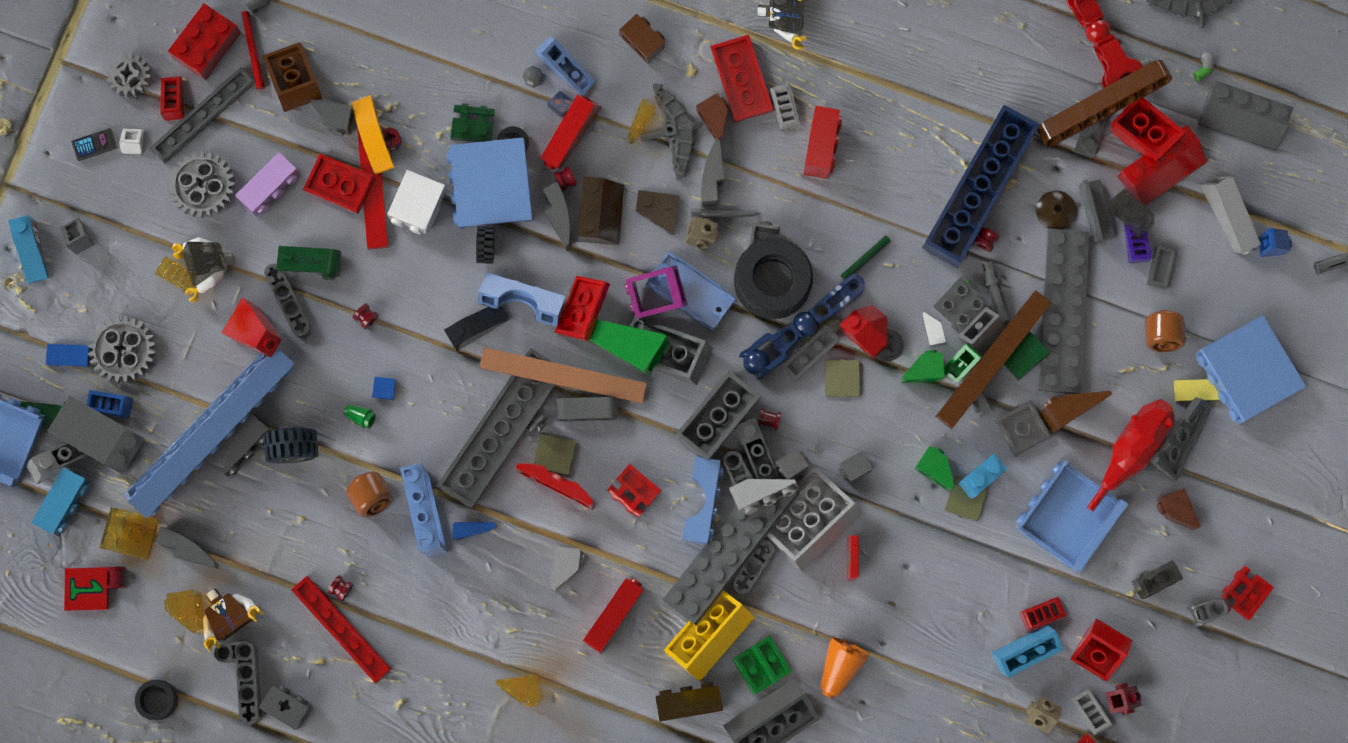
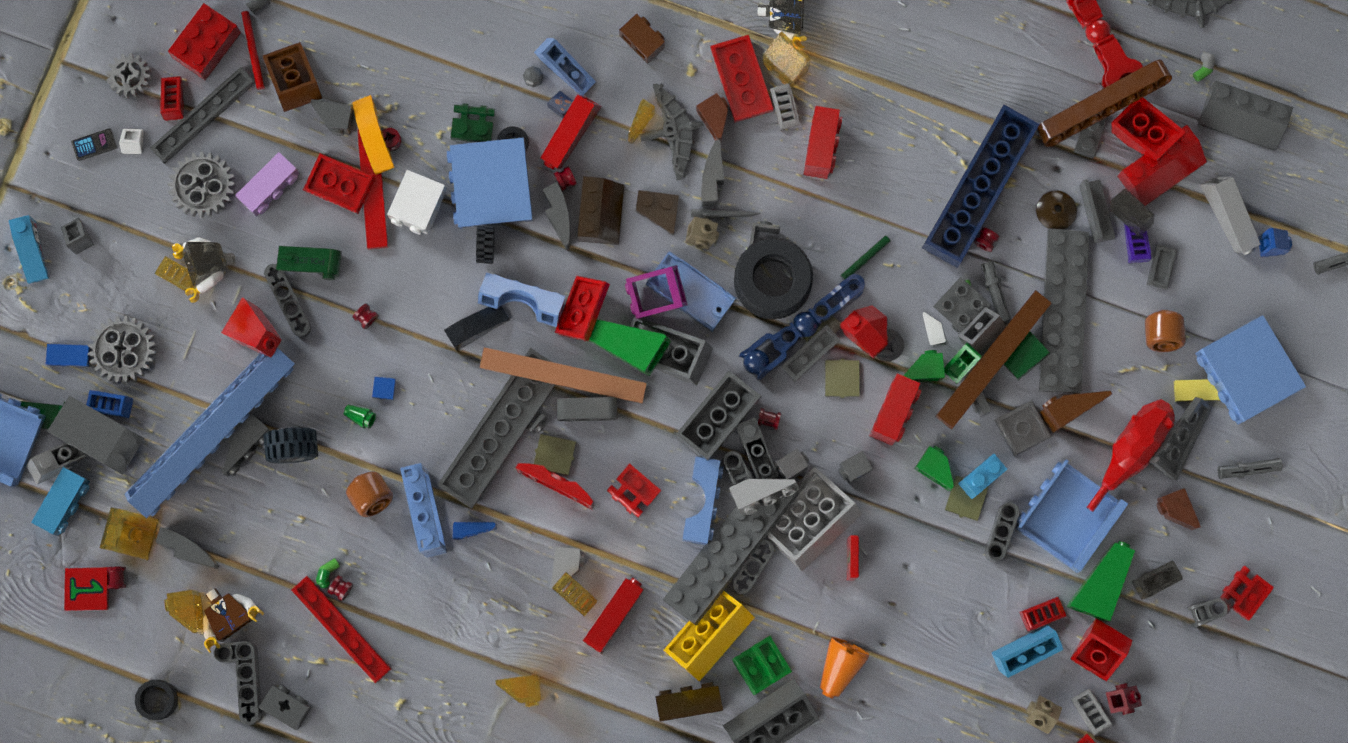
(324, 572): none -> arm
(583, 603): none -> clear yellow slope
(786, 60): none -> clear yellow slope
(895, 410): none -> red brick
(1009, 525): none -> dark grey beam
(1103, 586): none -> green slope
(1242, 469): none -> dark grey pin

